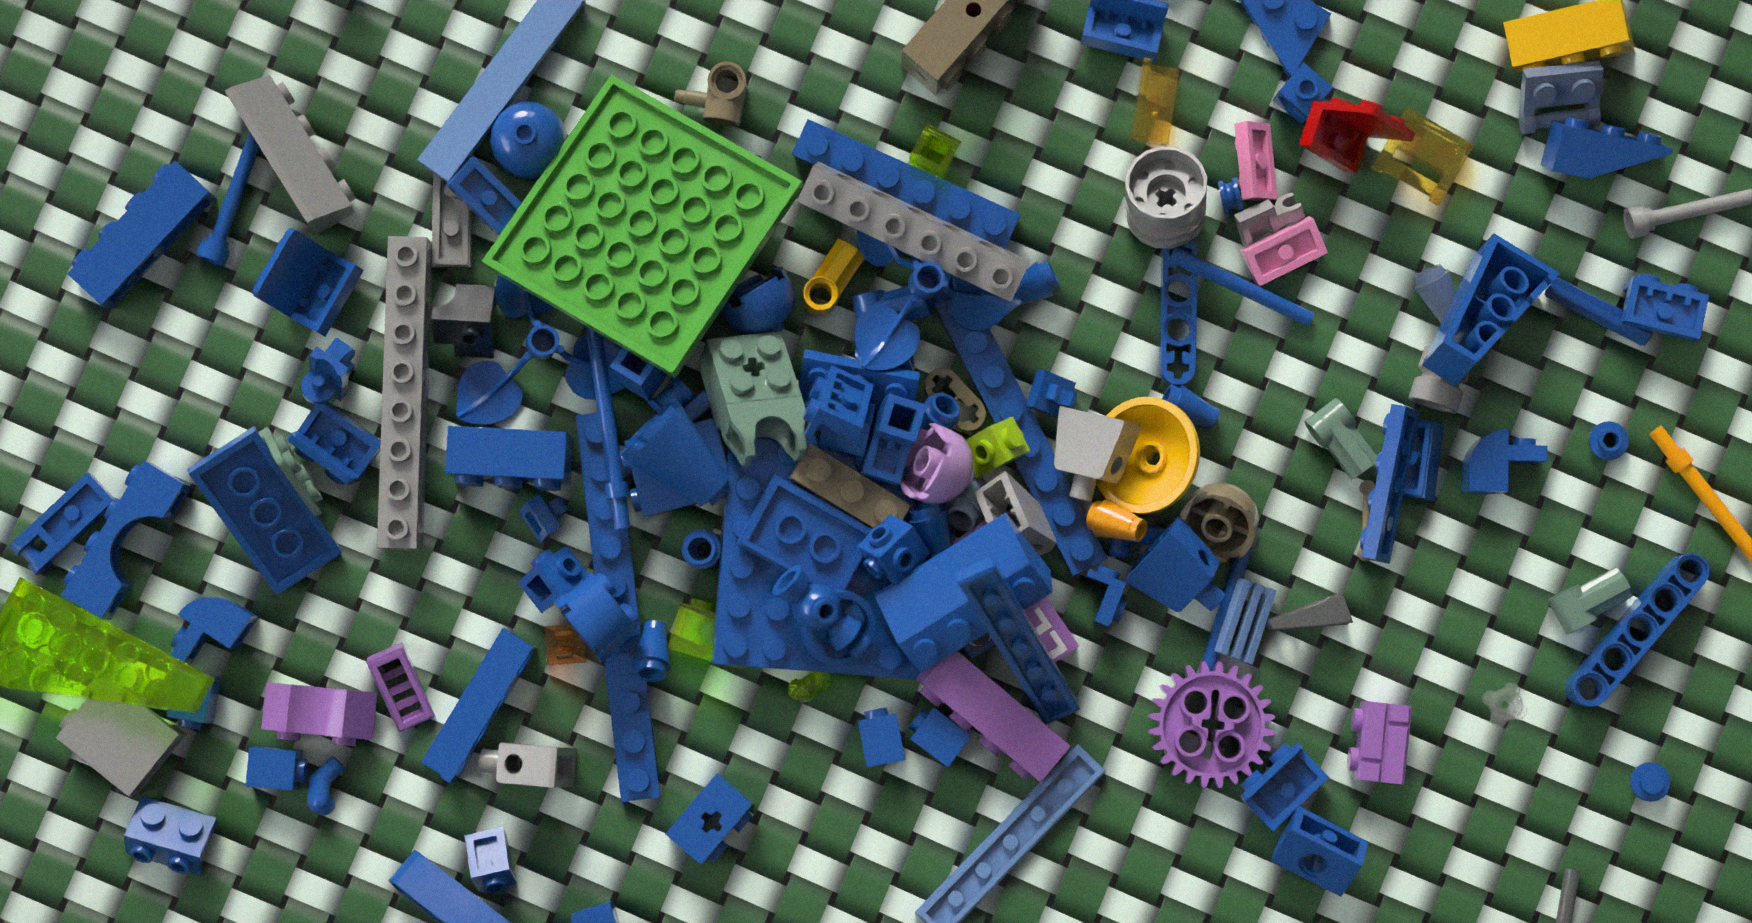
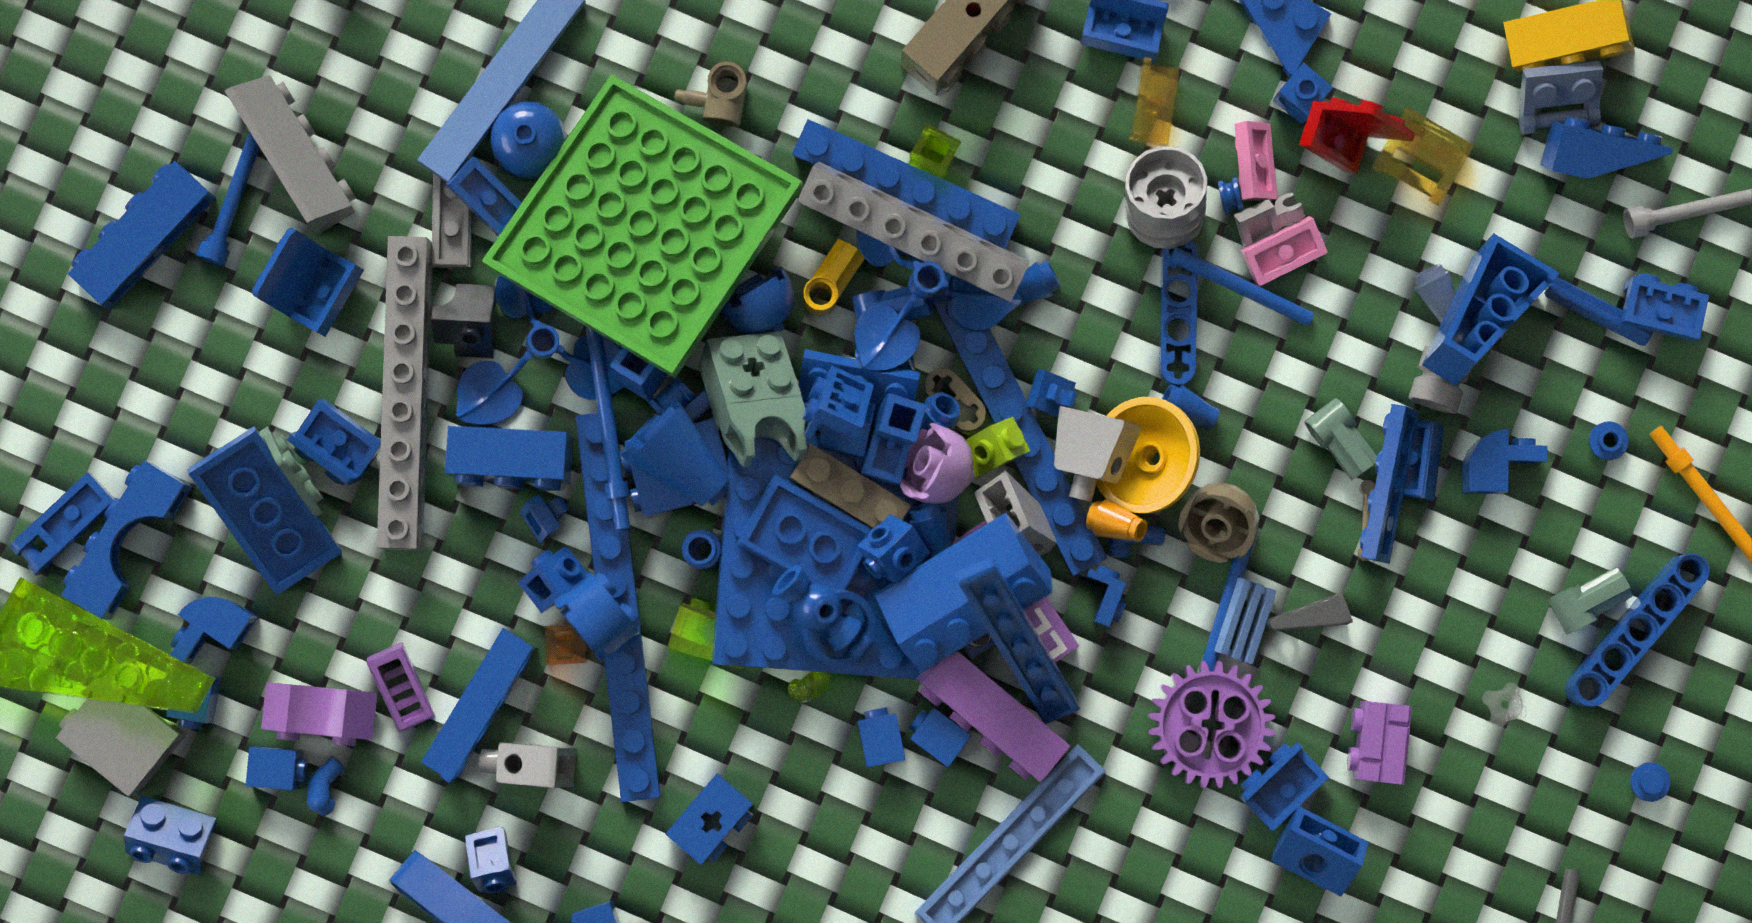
(328, 373): blue hips -> none
(652, 654): blue cone -> none
(964, 510): sand blue cone -> none
(1177, 569): blue torso -> none

